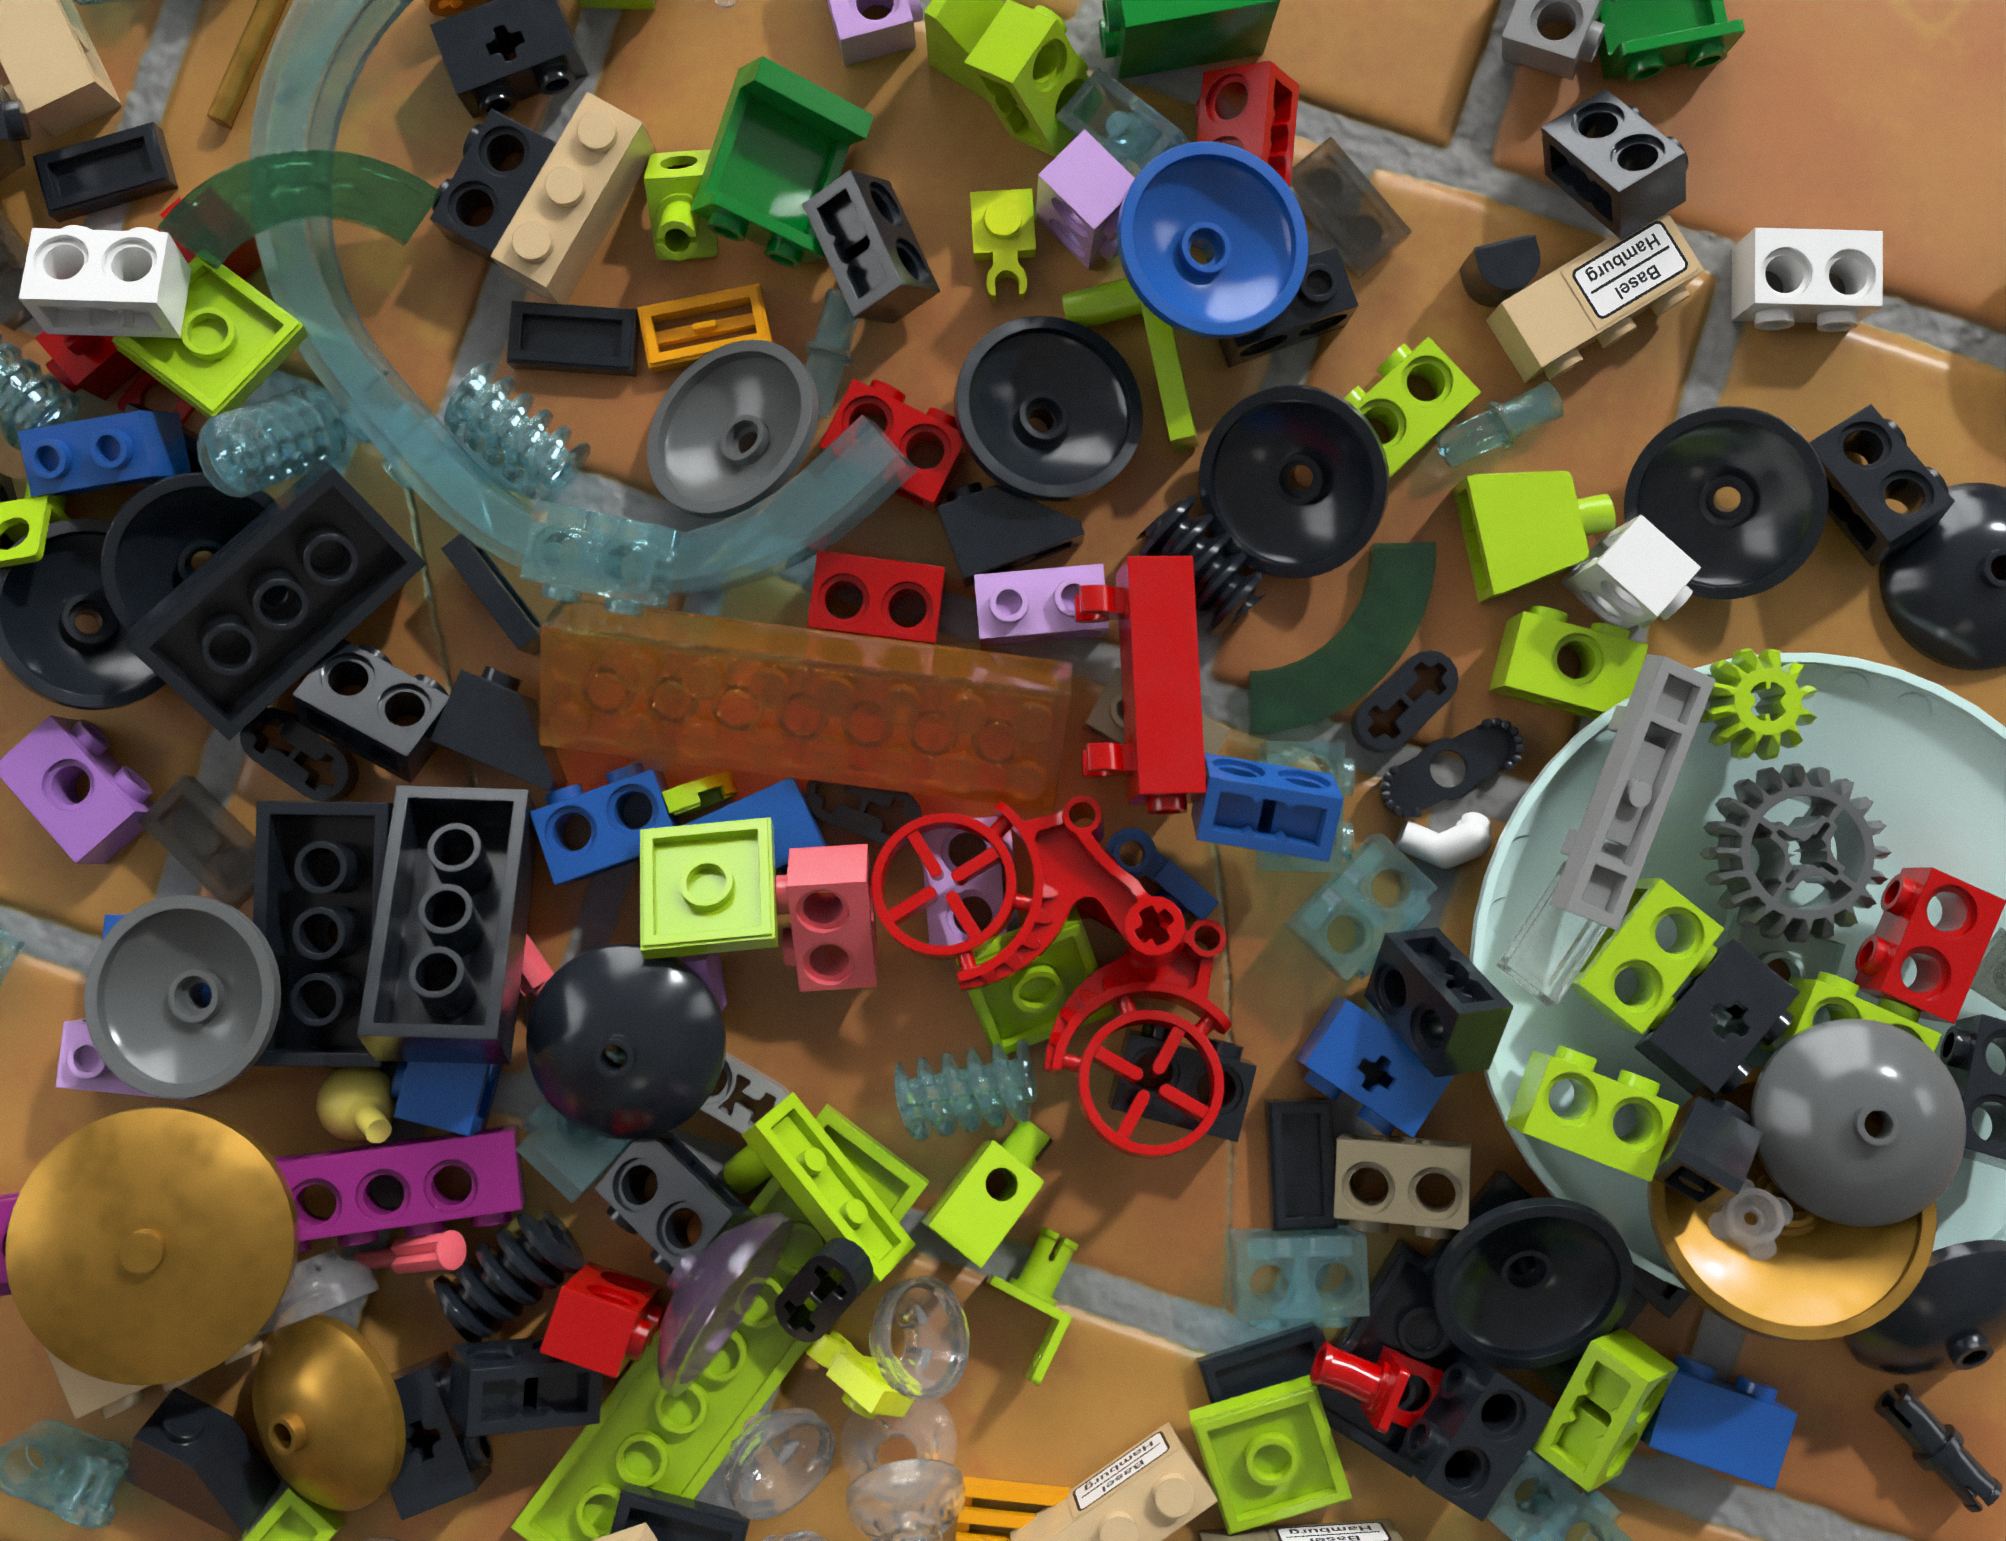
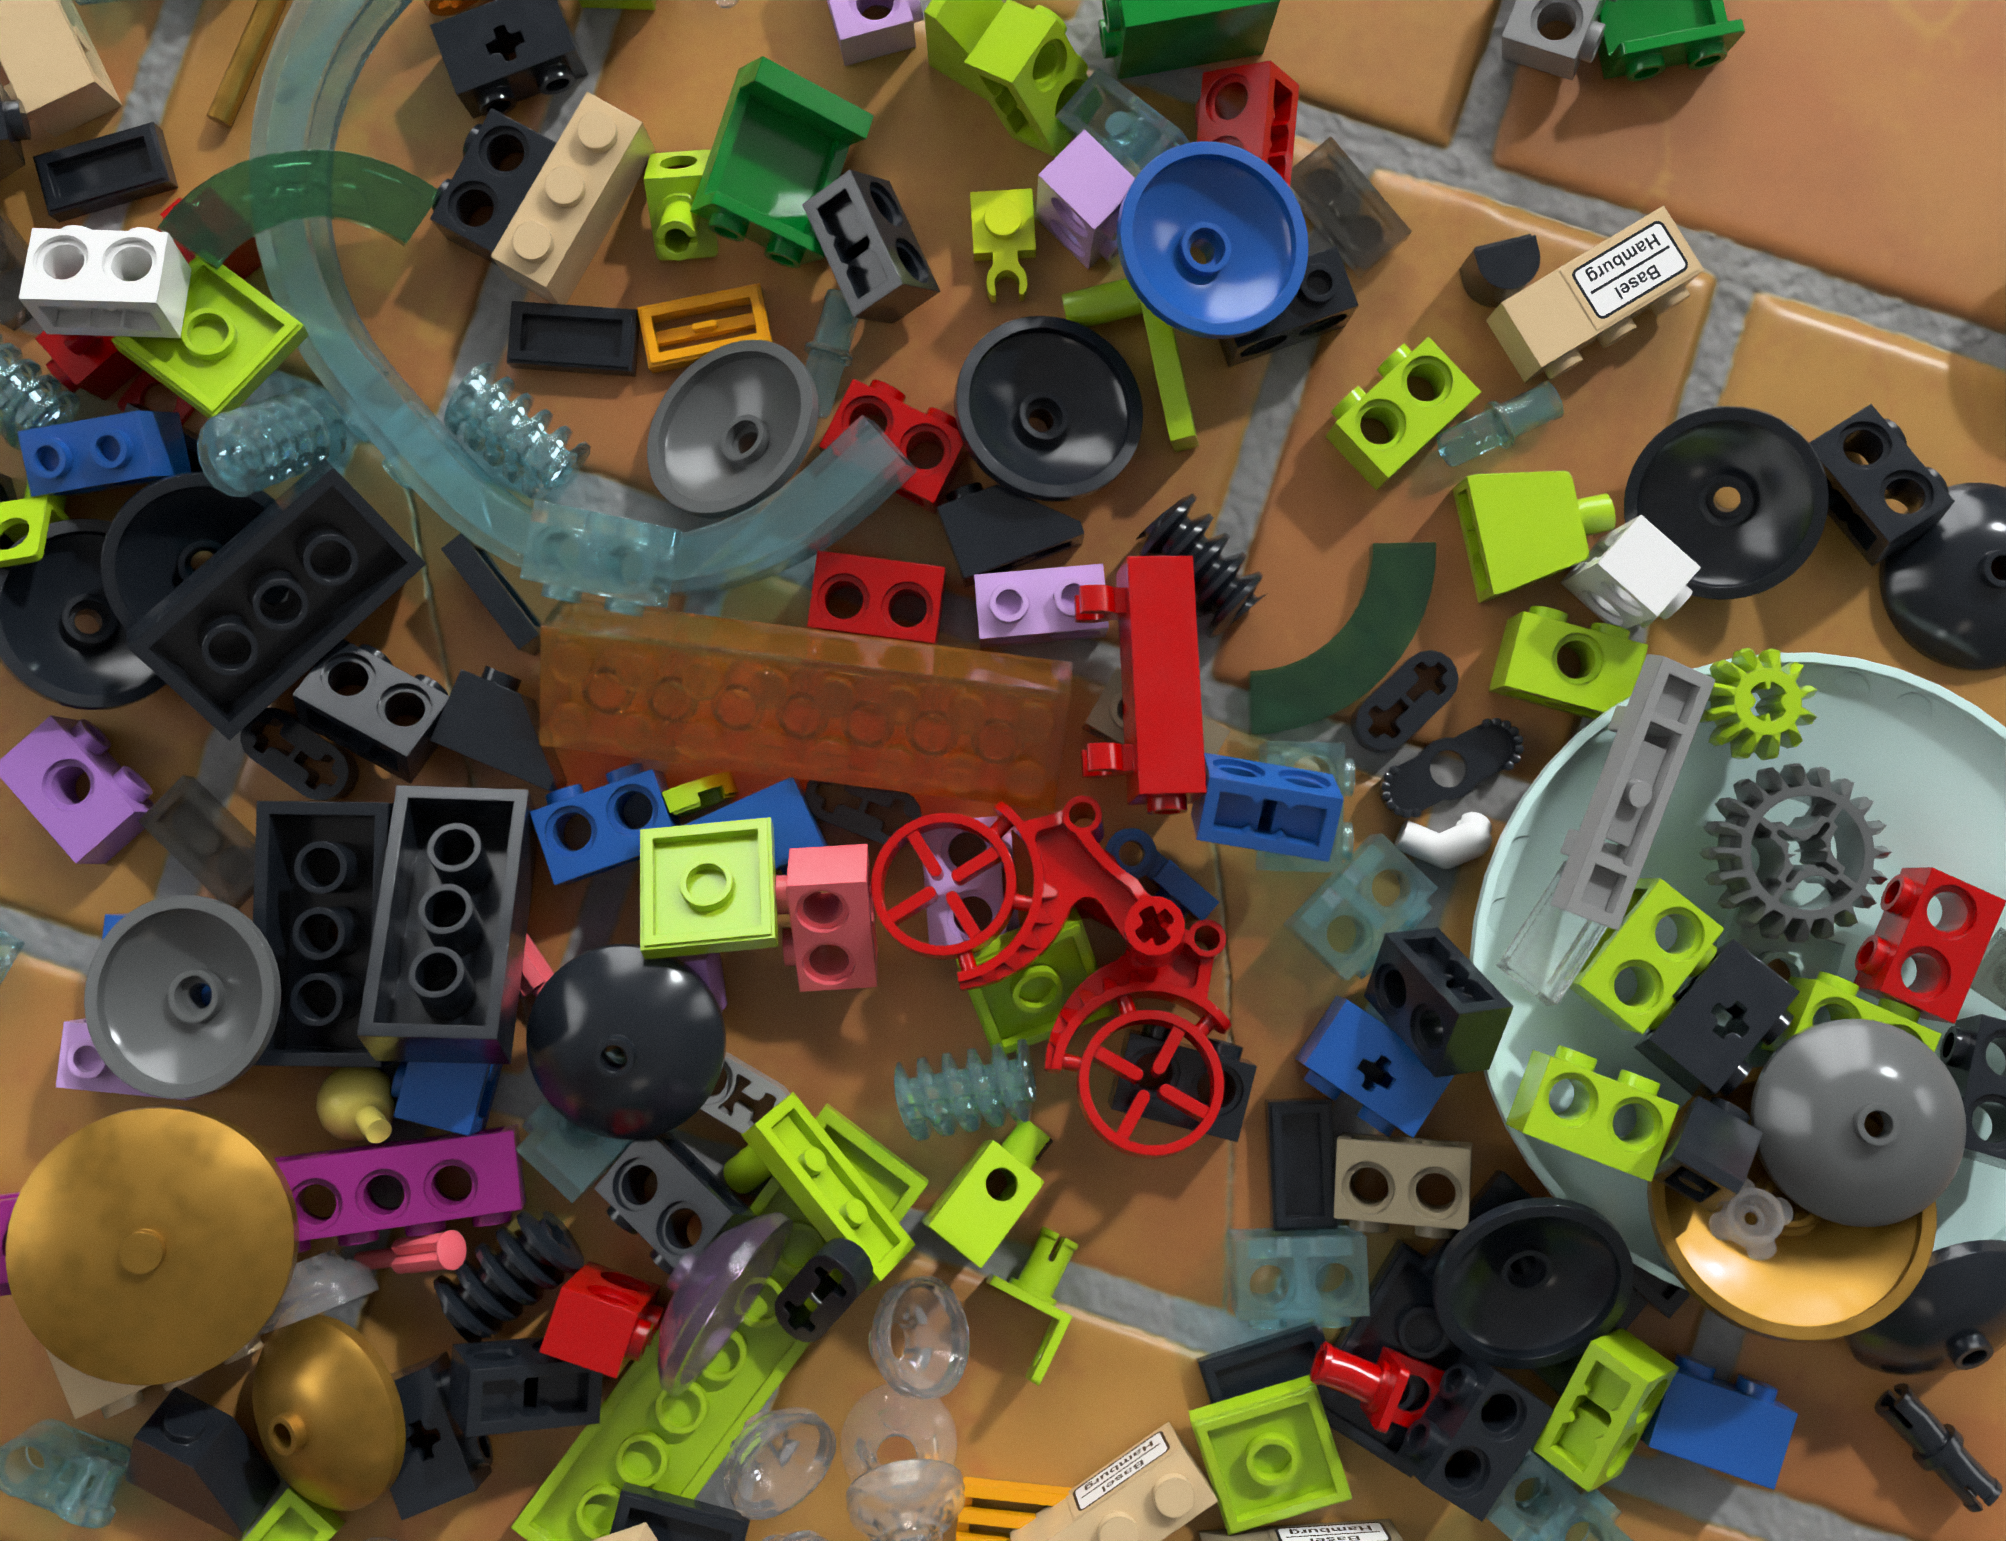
(858, 1376): neon yellow plate -> none
(1253, 487): black dish -> none
(1615, 163): black brick -> none
(1803, 264): white brick -> none

